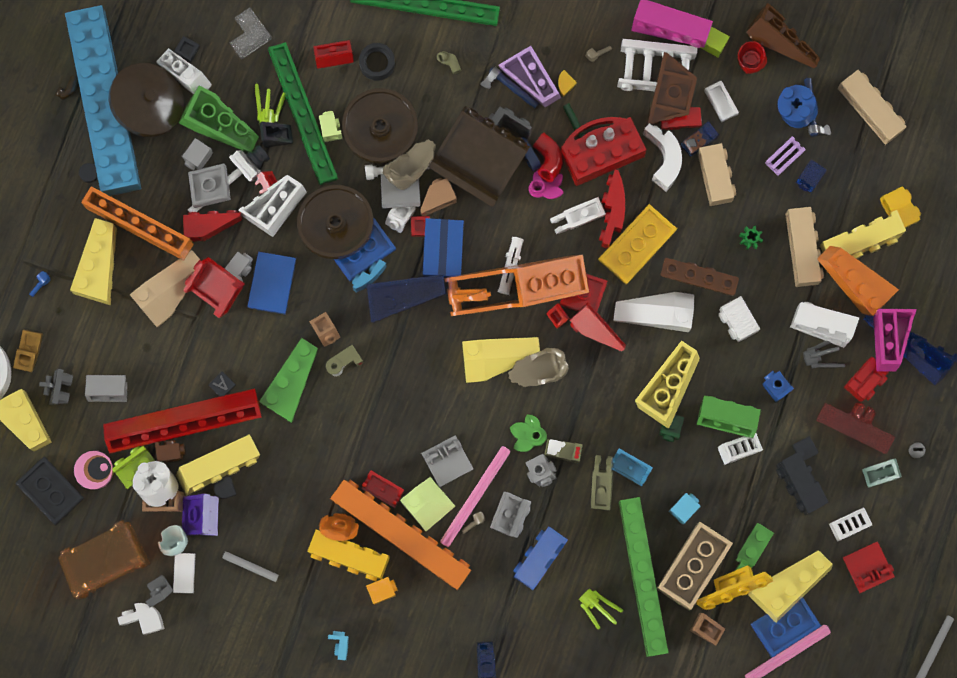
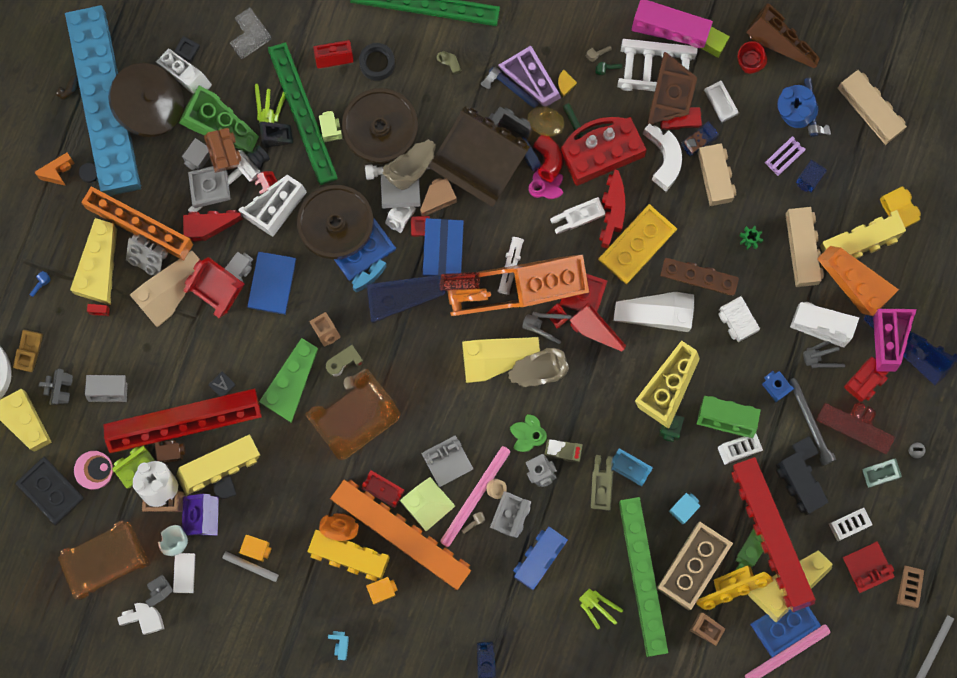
(51, 171): none -> orange slope
(101, 310): none -> red tile
(145, 258): none -> light grey hinge
(222, 150): none -> dark orange brick
(255, 548): none -> light orange brick
(349, 381): none -> dark tan hand
(355, 417): none -> clear orange windscreen
(460, 281): none -> clear red tile
(496, 488): none -> tan tile
(533, 323): none -> dark grey plant
(546, 121): none -> clear yellow dish
(602, 66): none -> dark green hand
(773, 534): none -> red brick
(826, 455): none -> dark grey piece
(902, 591): none -> medium nougat slope

